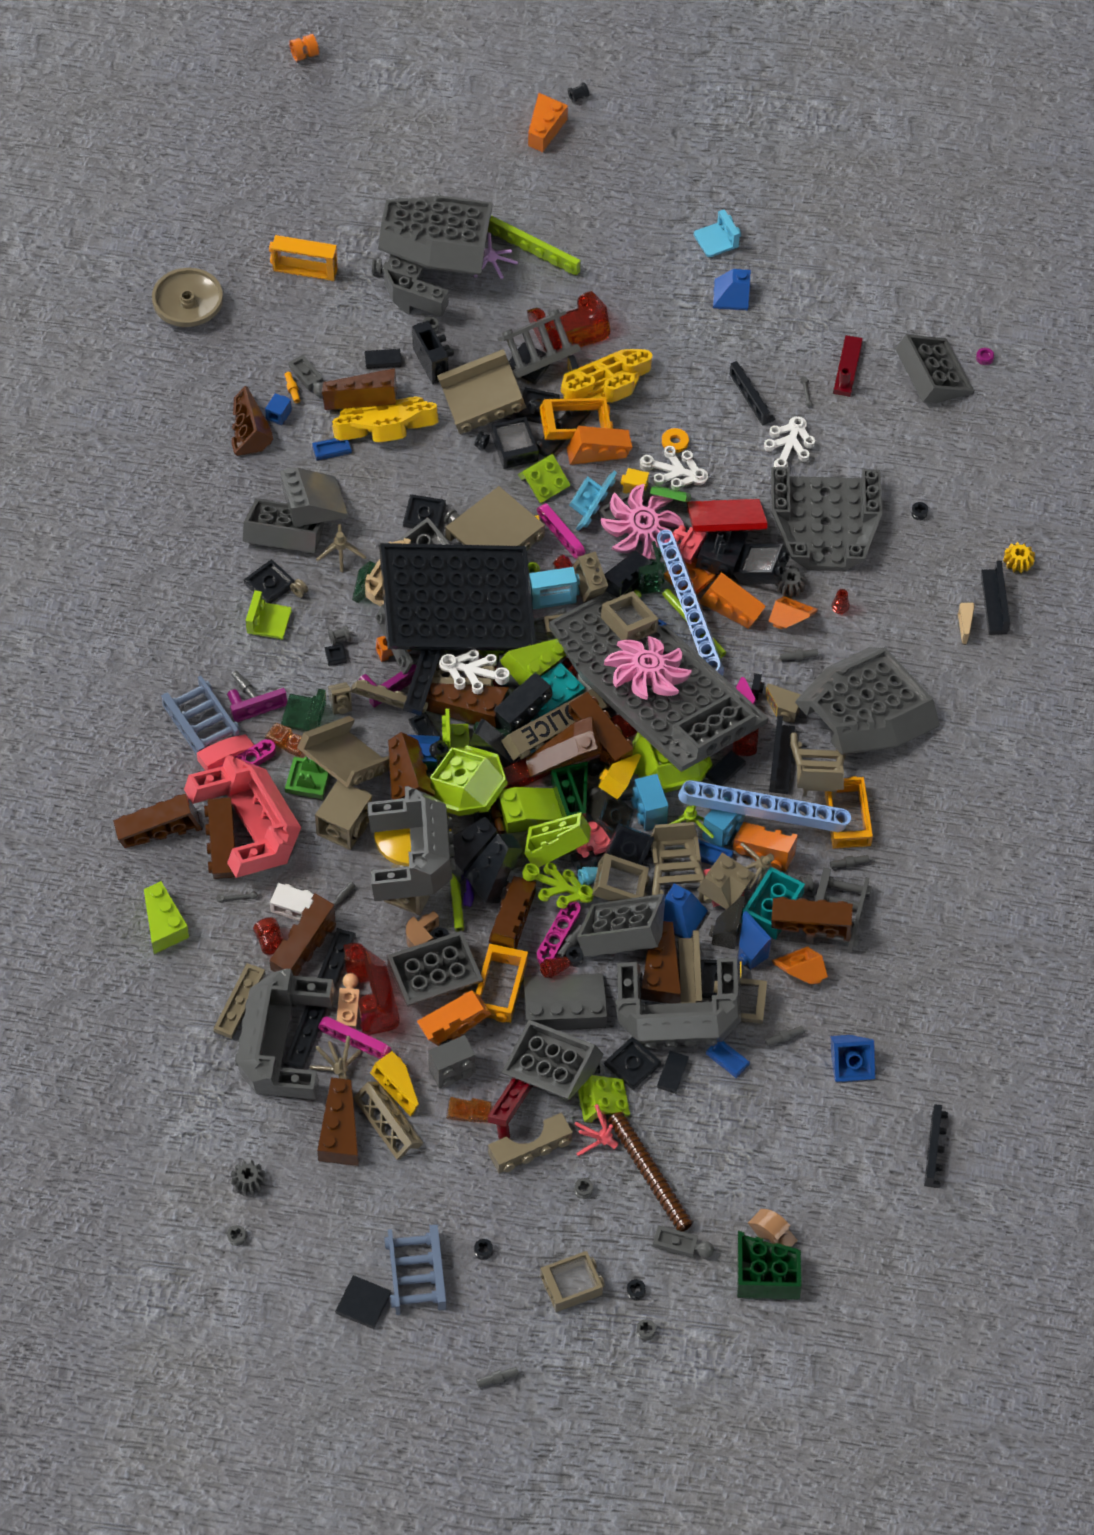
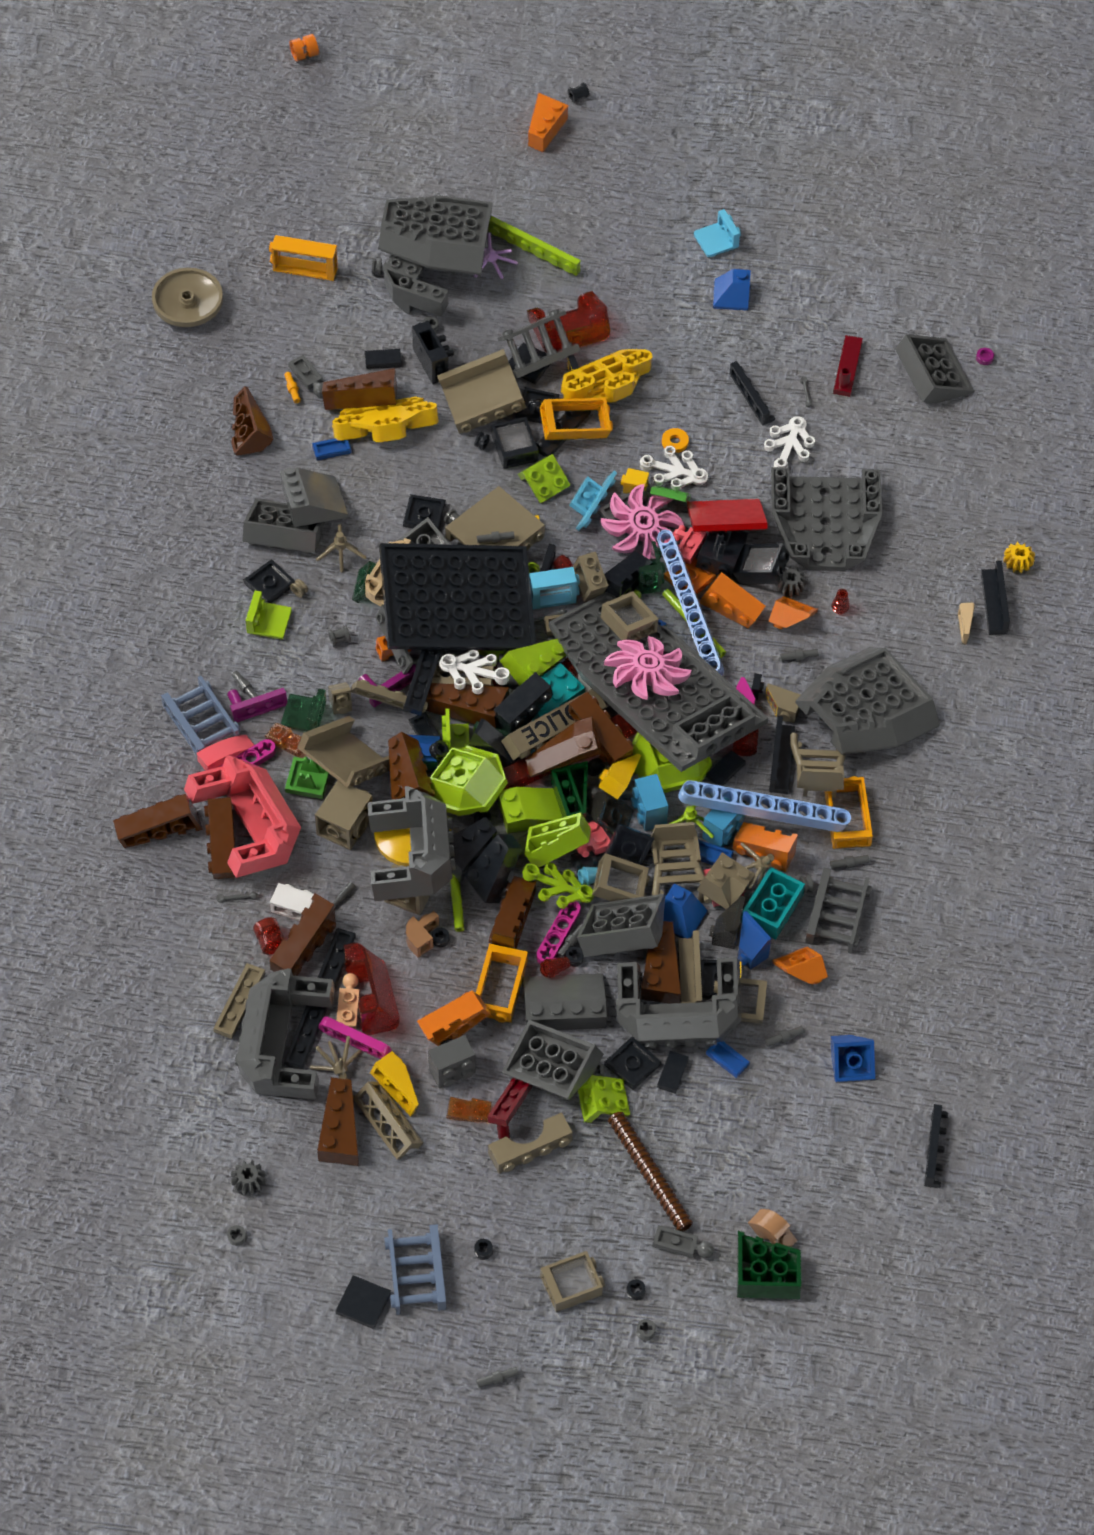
(164, 919): lime wedge -> none
(278, 409): blue brick -> none
(335, 655): black tile -> none
(433, 968): dark grey slope -> none
(469, 895): dark purple piece -> none
(495, 537): none -> dark grey bar
(496, 817): reddish brown bar -> none
(549, 558): none -> black tile
(561, 531): dark pink beam -> none
(580, 1194): dark grey bush -> none
(598, 444): orange wedge -> none
(604, 1135): coral plant -> none
(813, 917): reddish brown wedge -> none
(924, 509): black bush -> none

